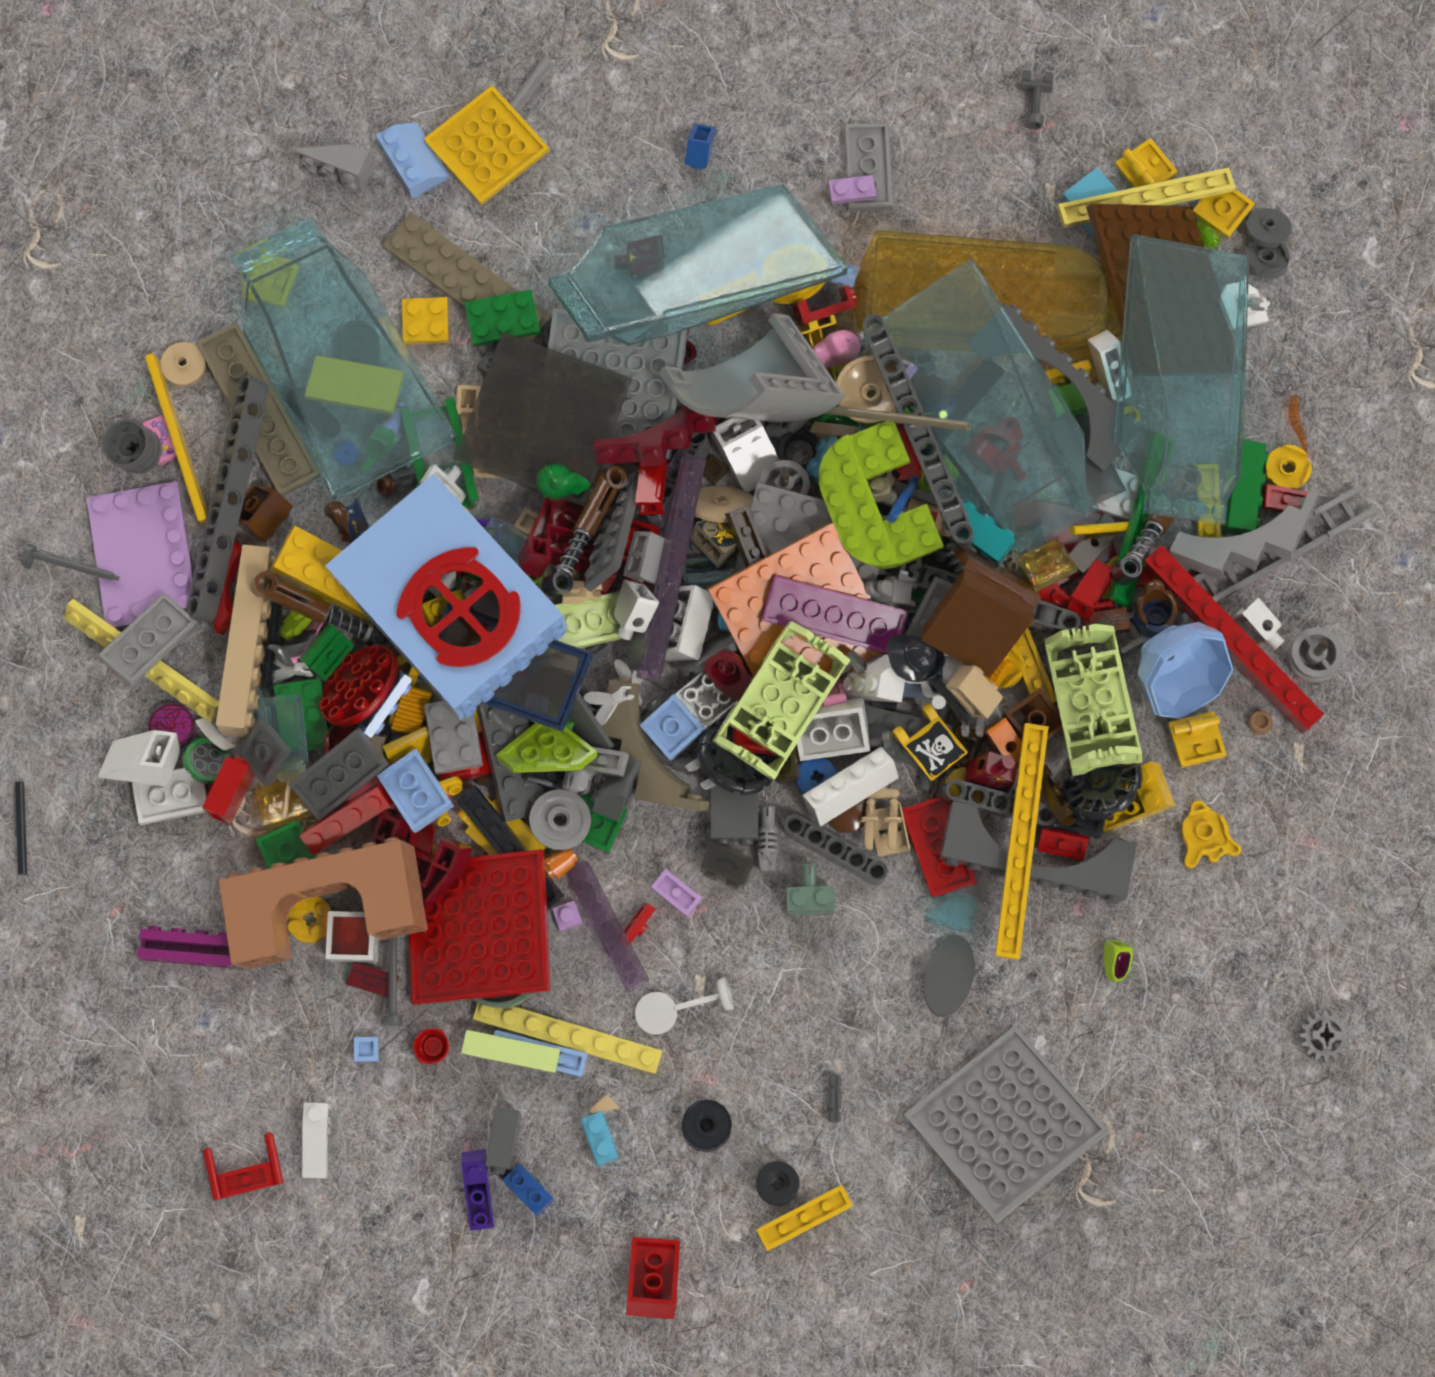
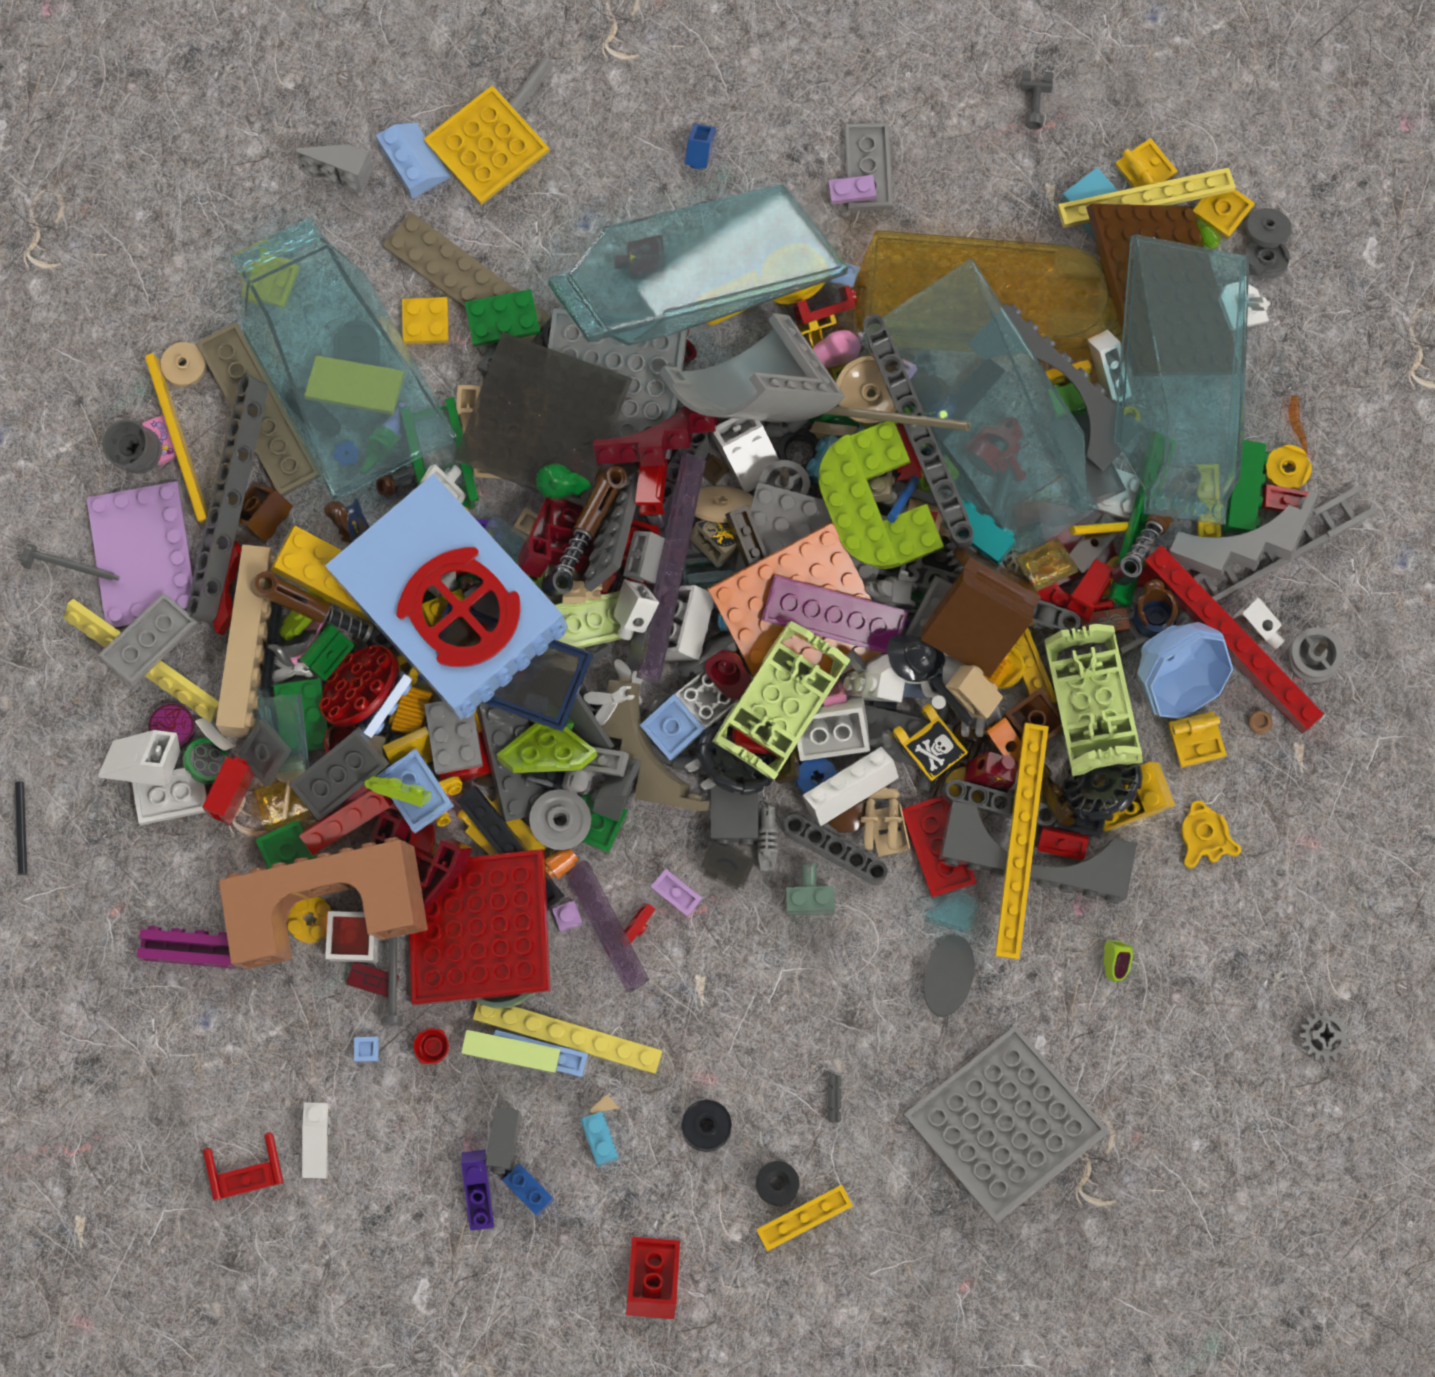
(396, 789): none -> lime hinge
(658, 1013): white piece -> none

